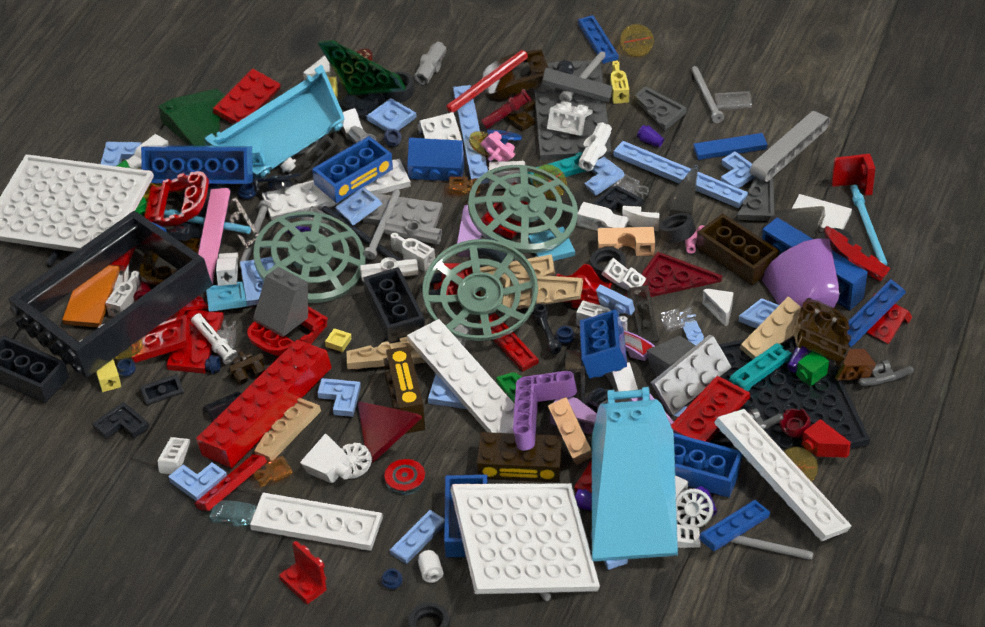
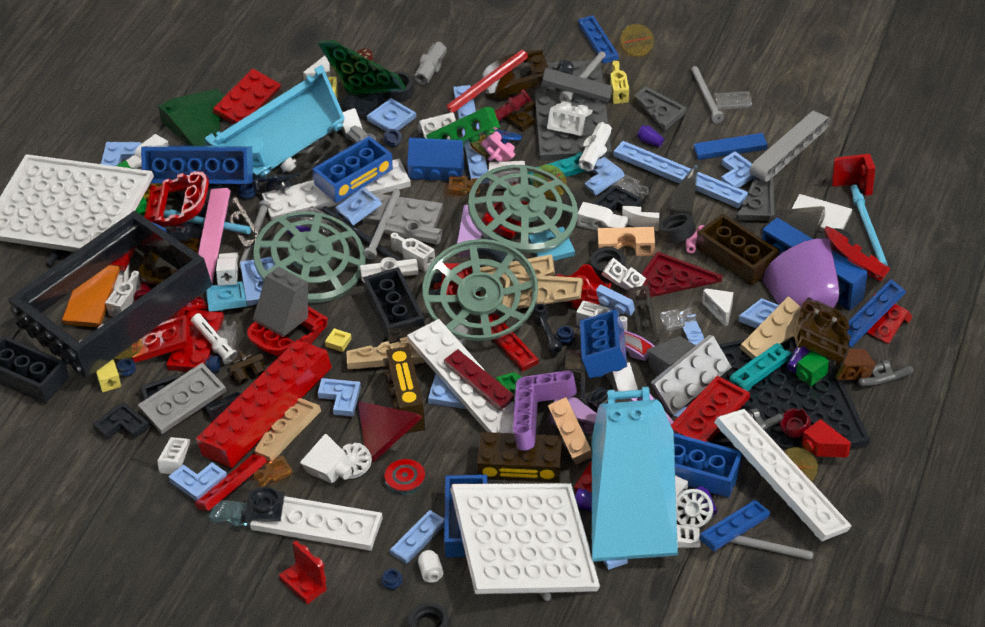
(182, 398): none -> light grey plate
(263, 505): none -> black hat
(479, 379): none -> dark red plate
(488, 125): none -> green brick

